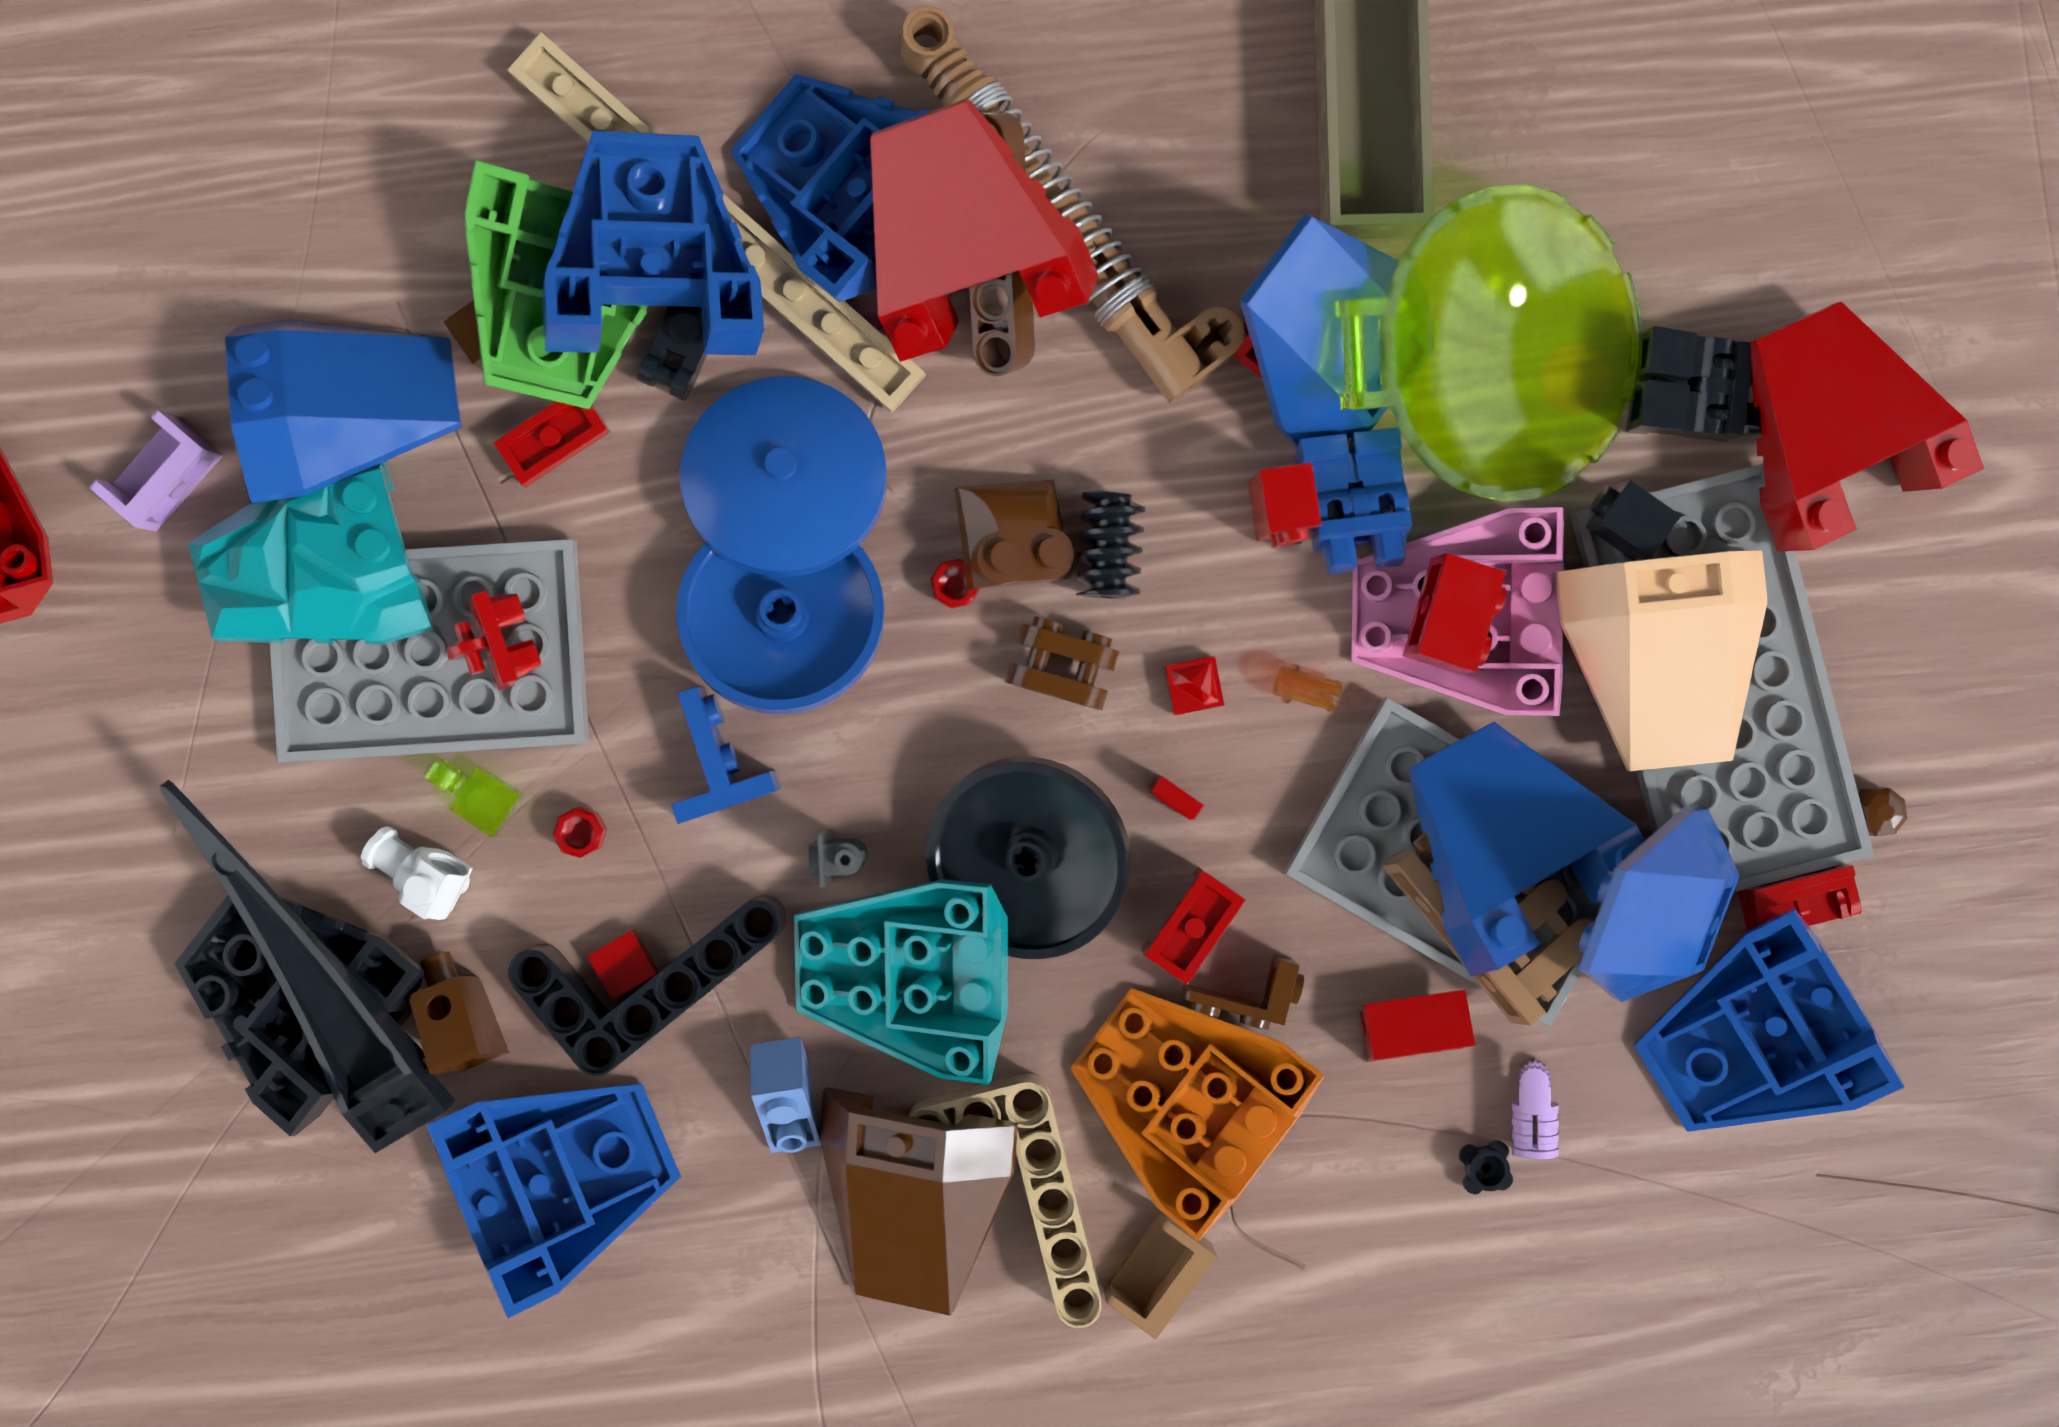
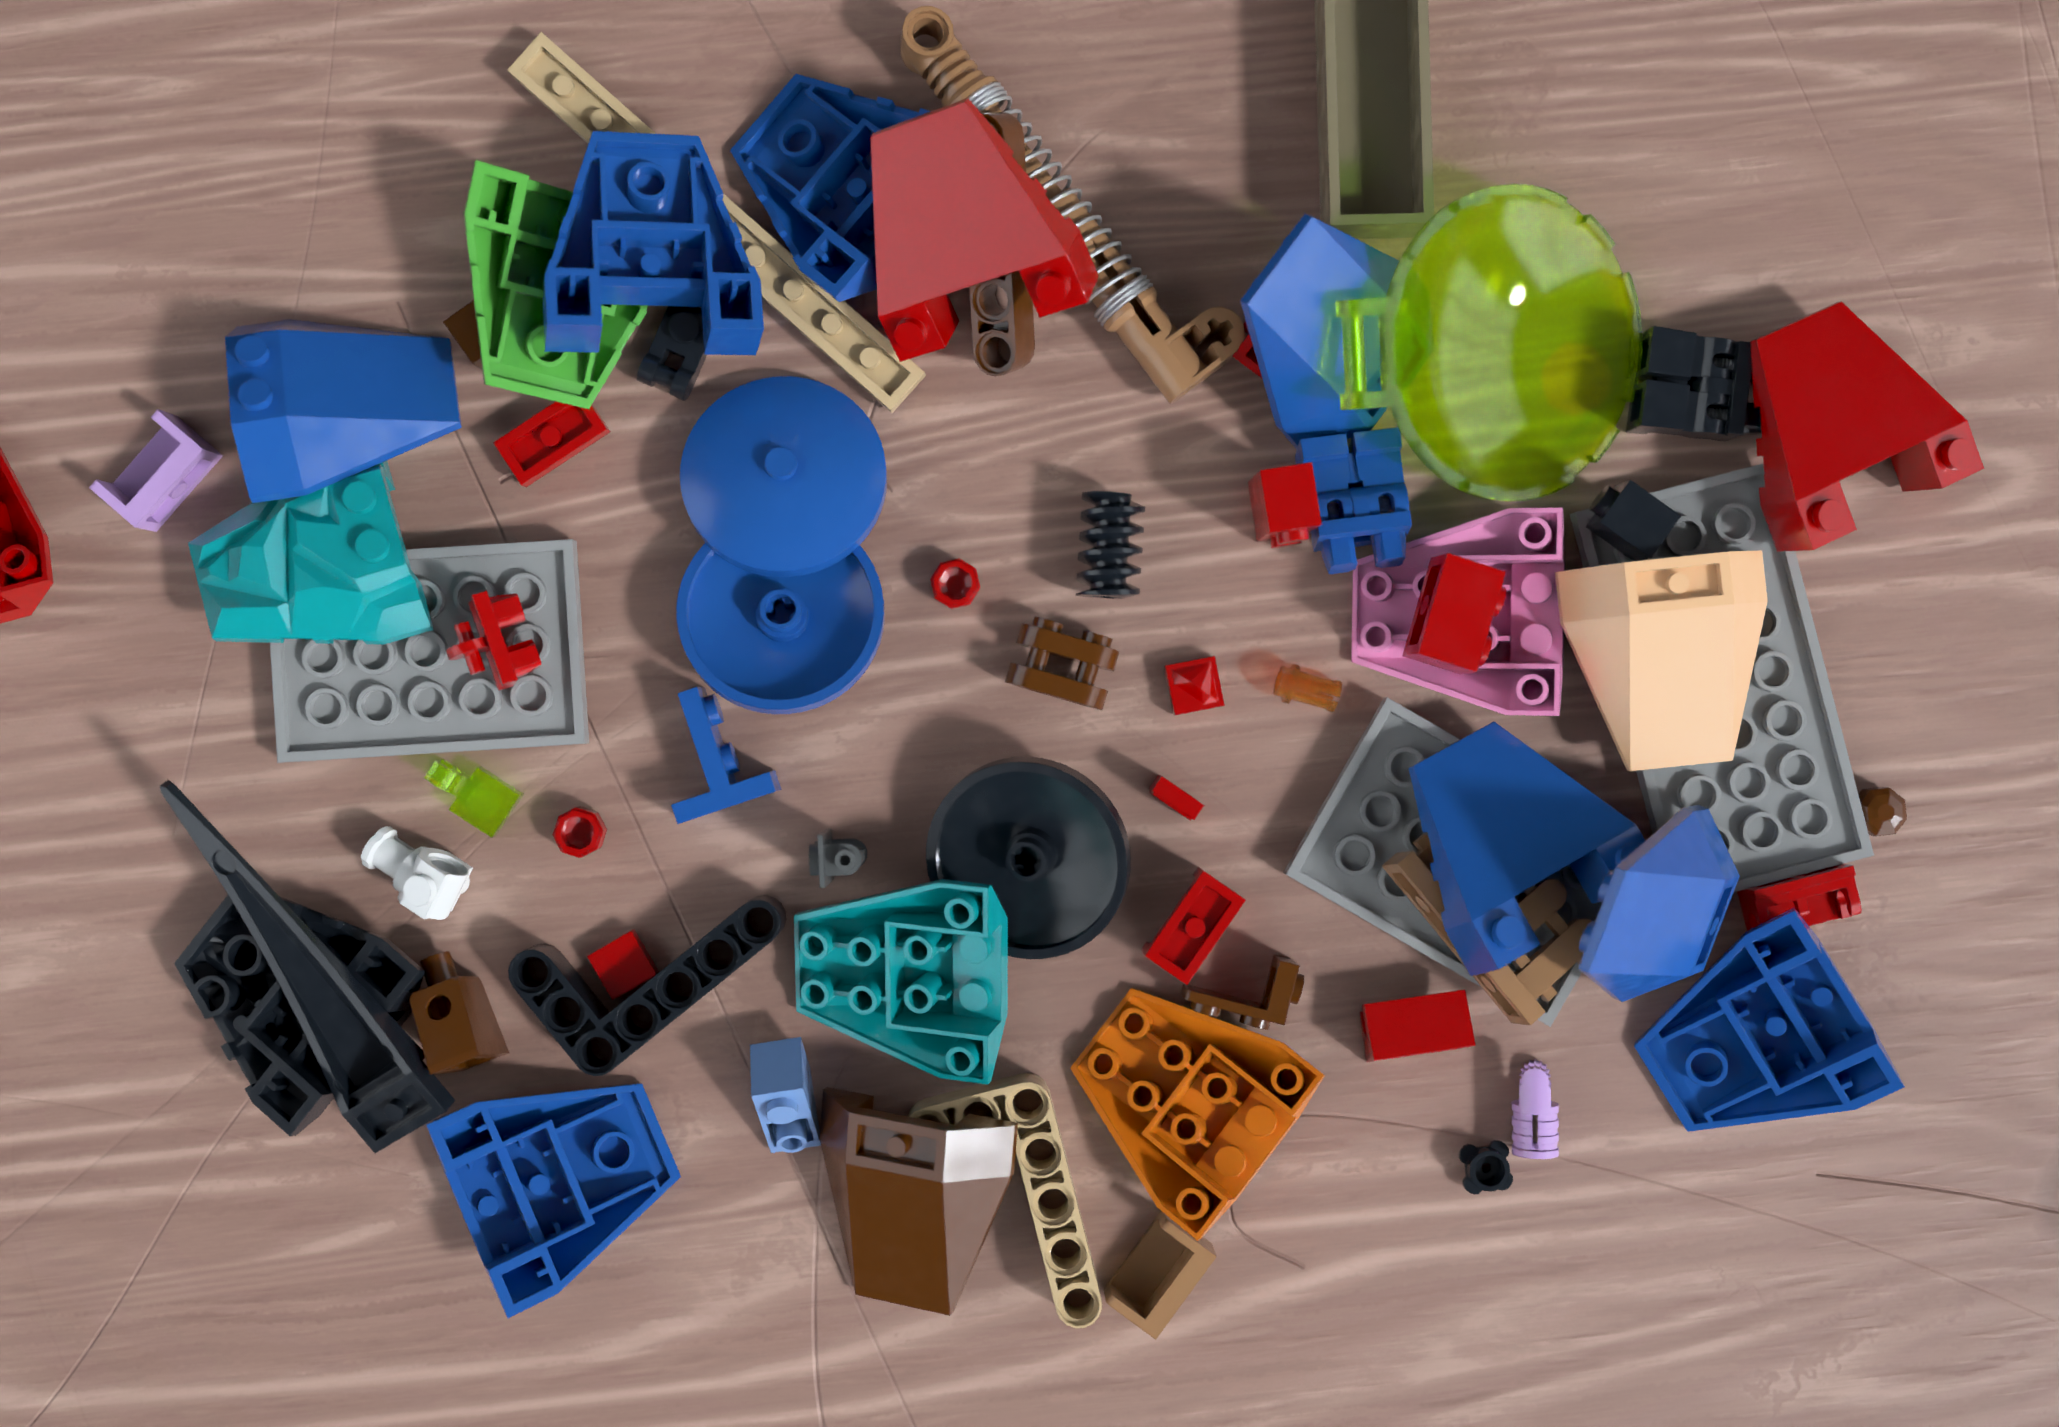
(1012, 534): reddish brown slope -> none

